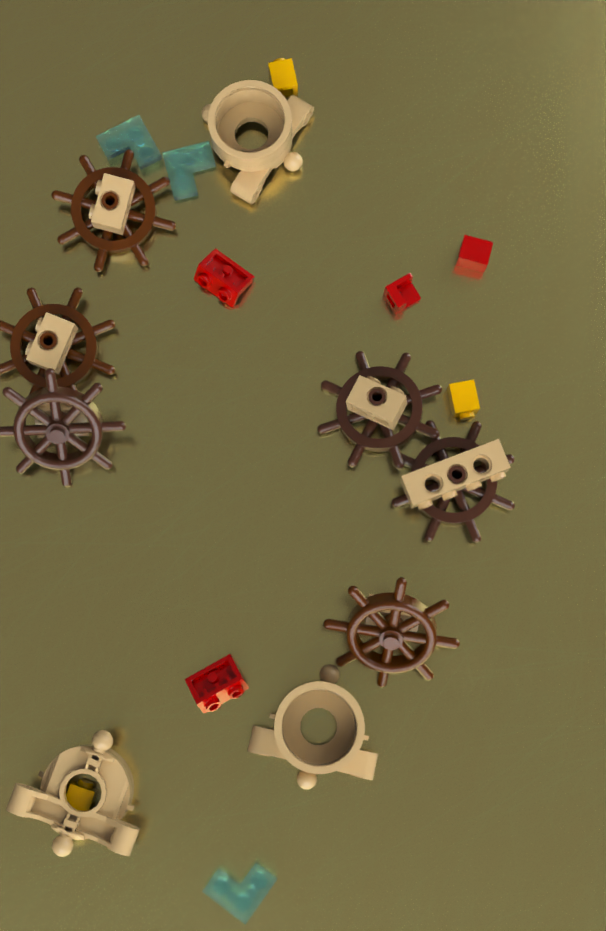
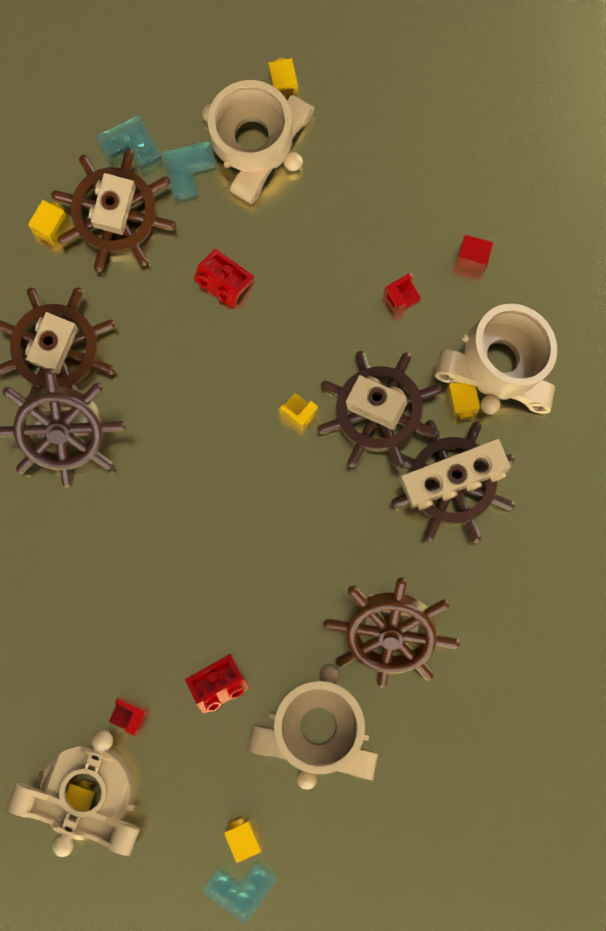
(48, 221): none -> yellow brick
(128, 716): none -> red panel
(242, 839): none -> yellow brick
(298, 411): none -> yellow panel
(535, 354): none -> tan piece

